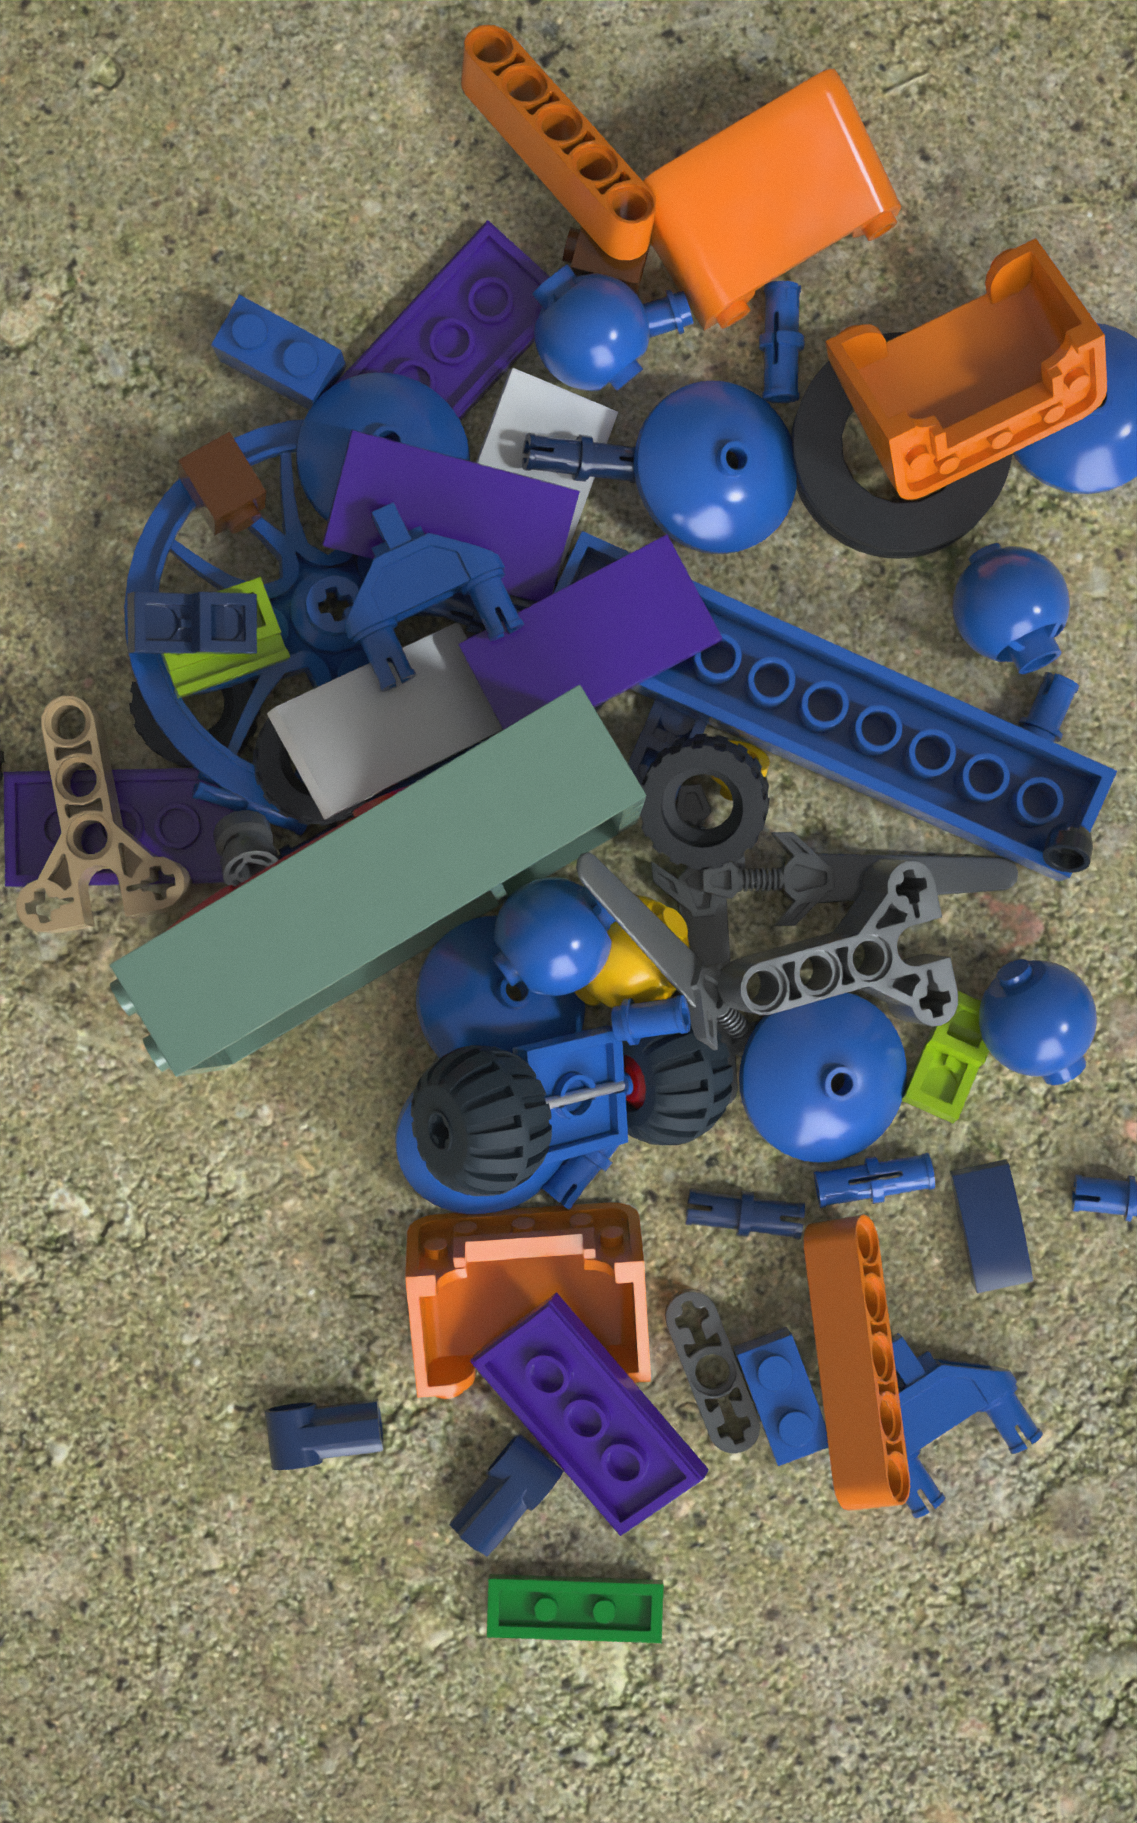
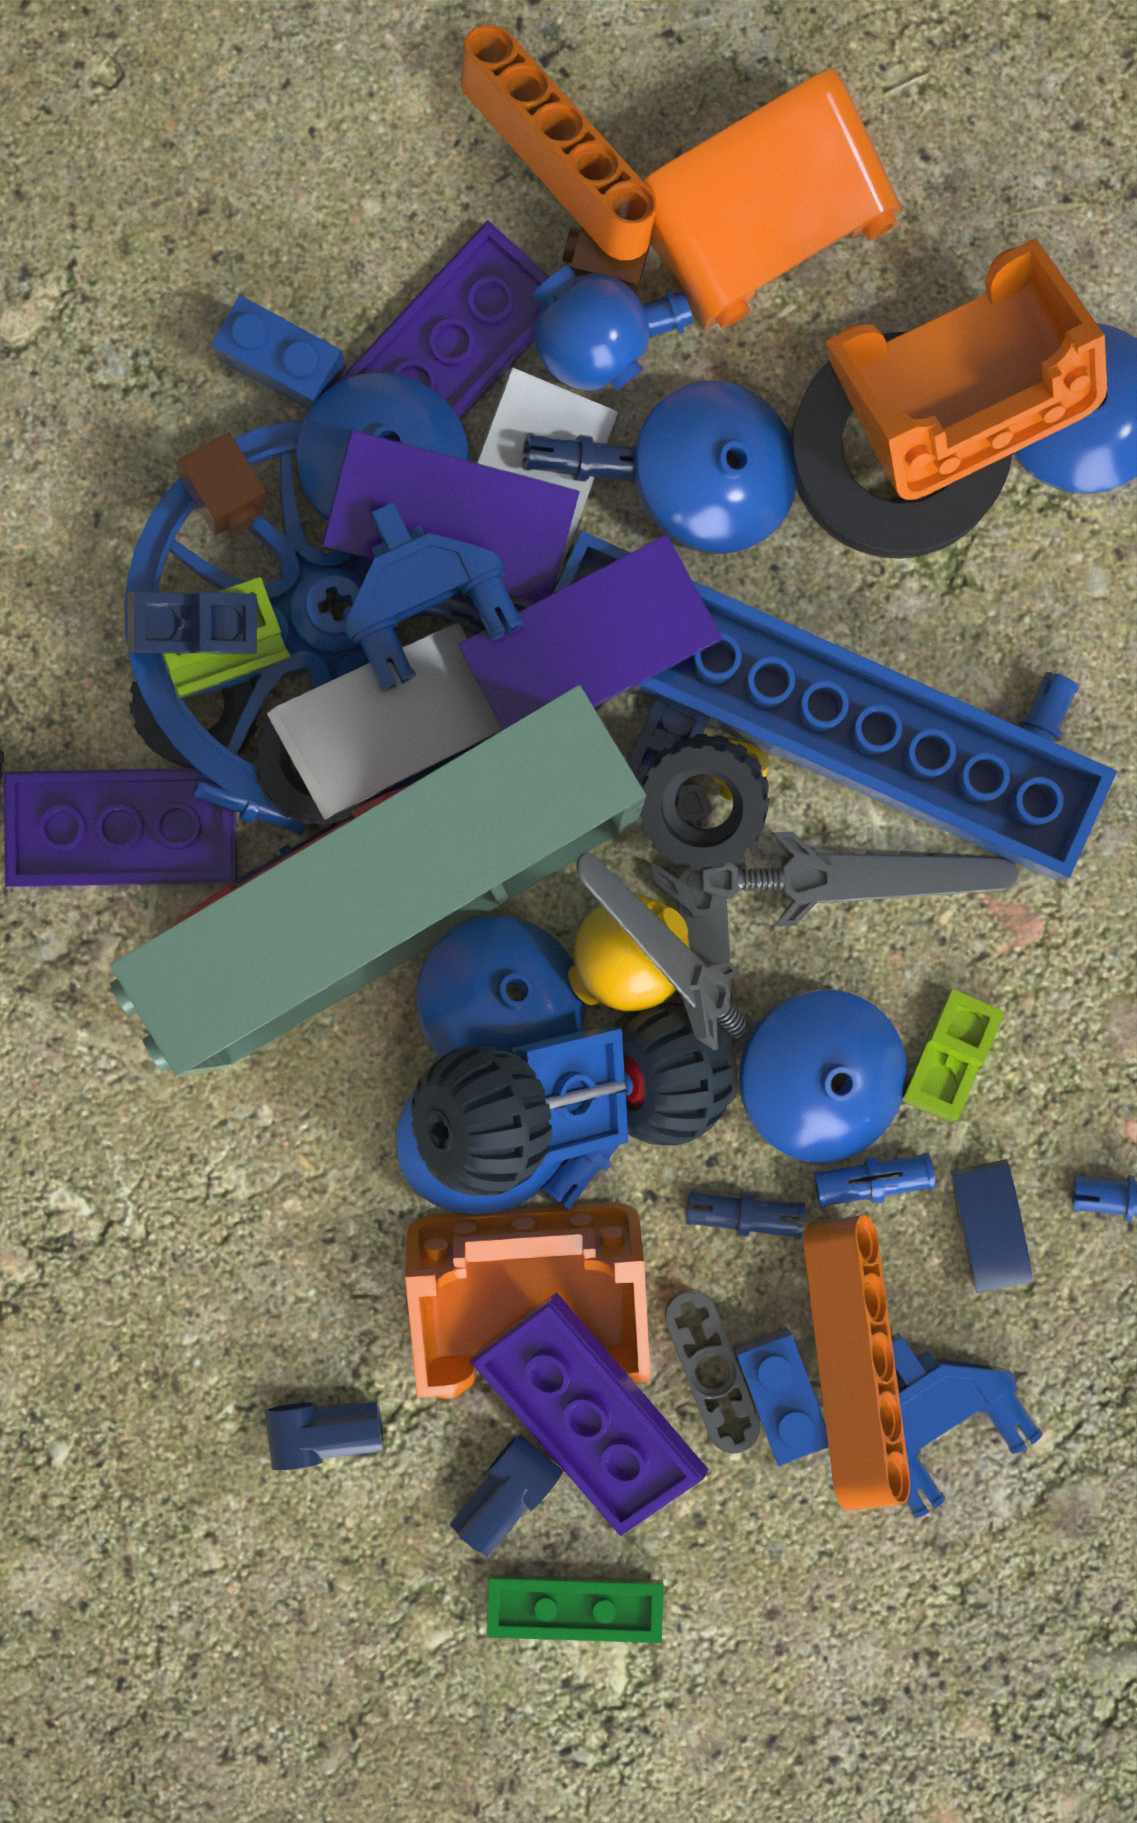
(69, 865): tan beam -> none
(244, 845): dark grey wheel -> none
(552, 936): blue brick -> none
(650, 1019): blue pin -> none
(781, 342): blue pin -> none
(914, 988): dark grey beam -> none
(1012, 606): blue brick -> none
(1038, 1020): blue brick -> none
(1068, 848): black hinge -> none

